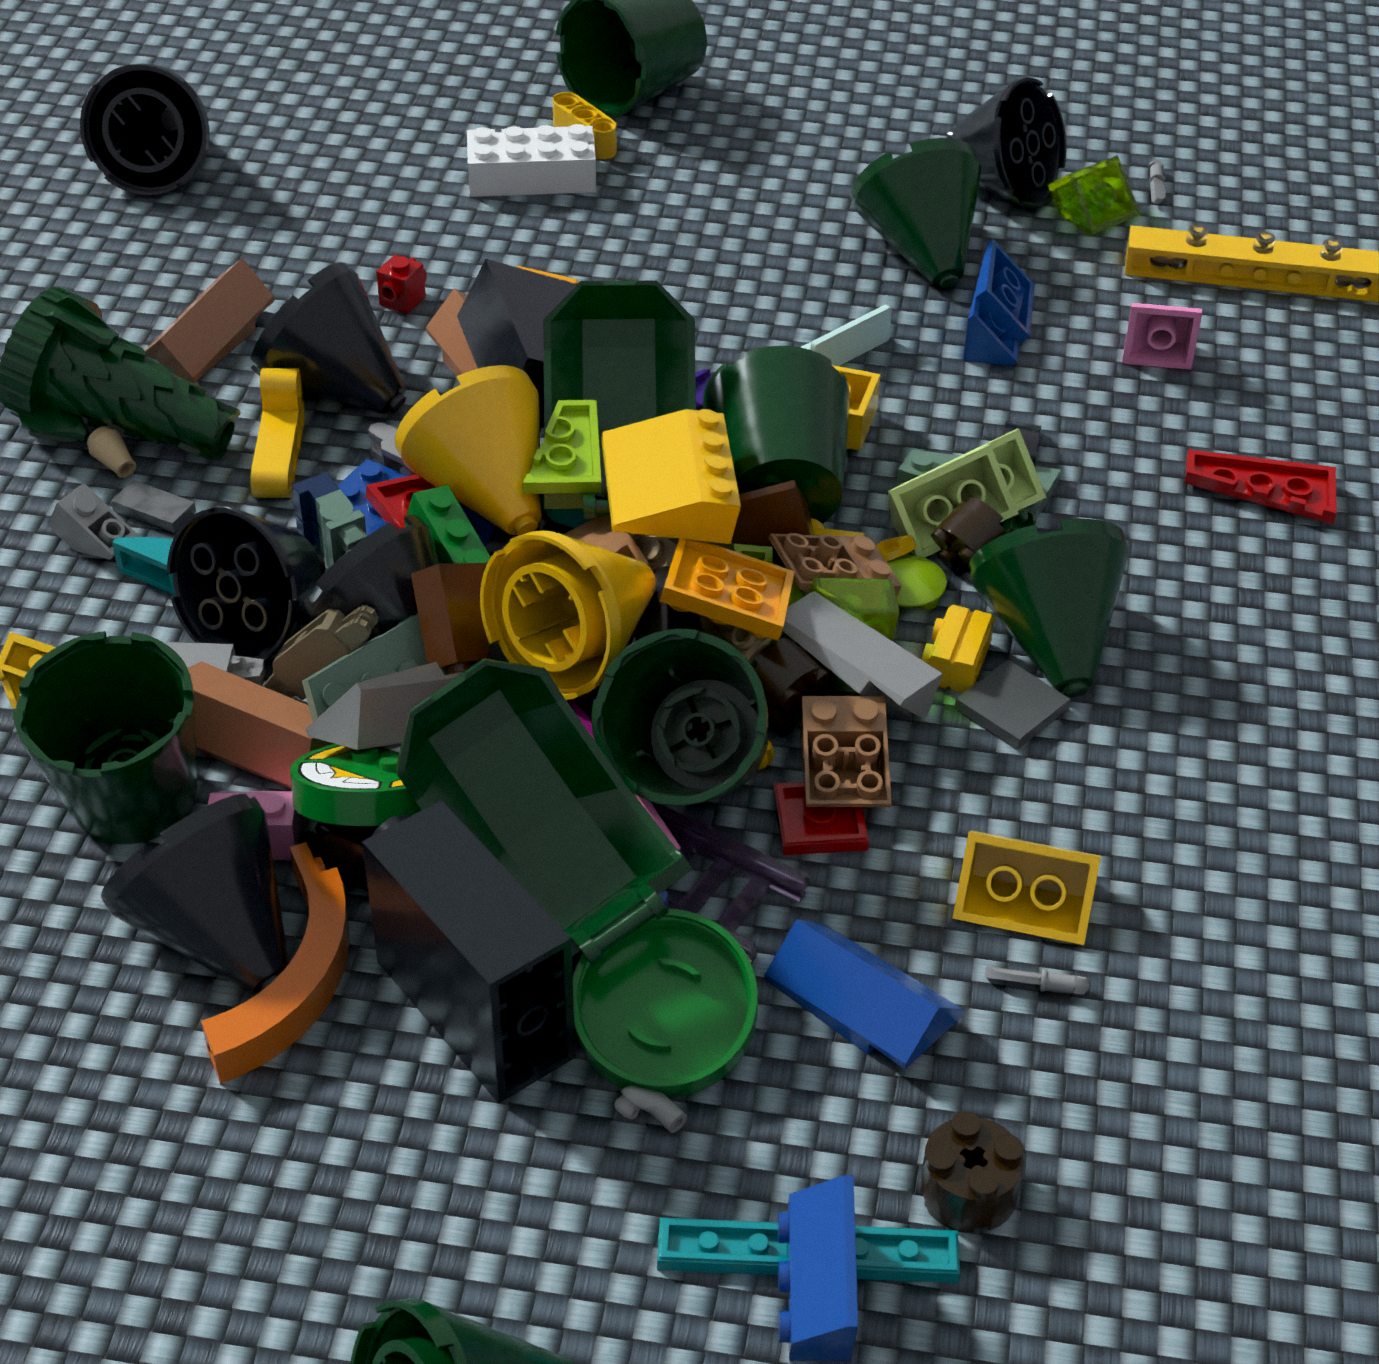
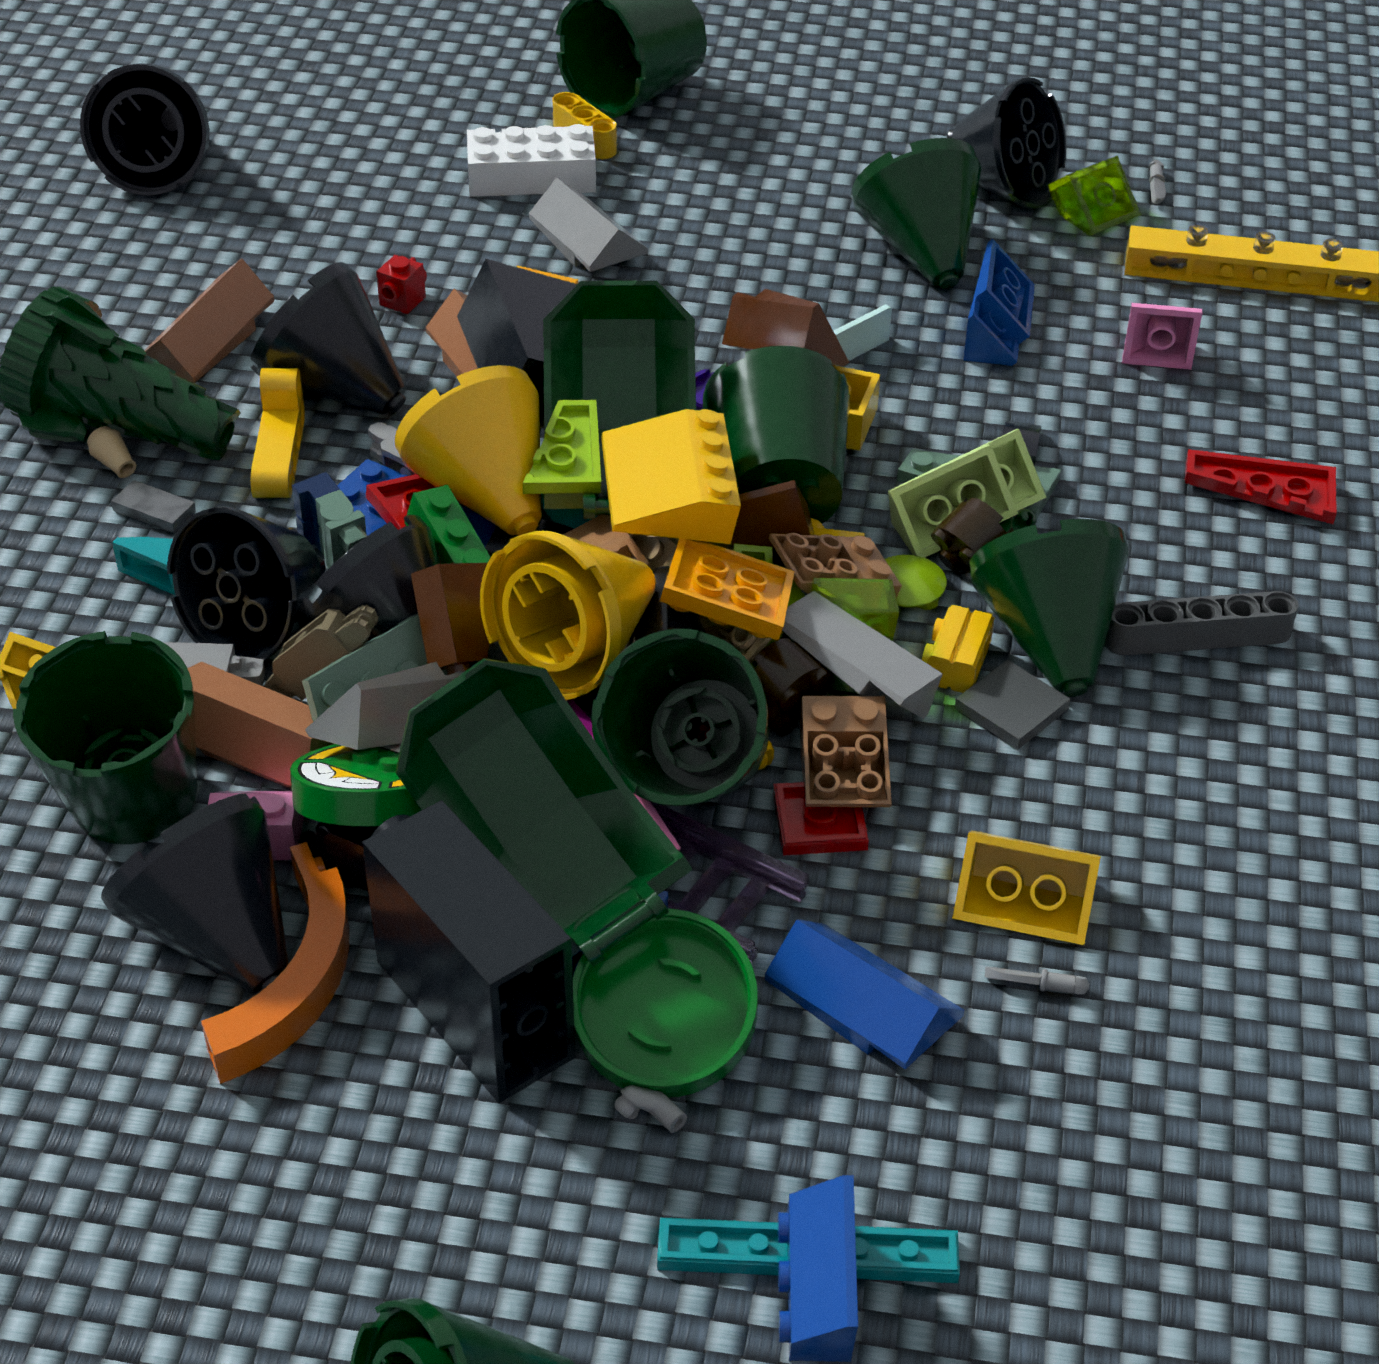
(88, 523): light grey slope -> none
(583, 229): none -> light grey slope
(781, 321): none -> reddish brown slope
(896, 547): yellow tile -> none
(971, 1173): dark brown brick -> none
(1201, 623): none -> dark grey beam

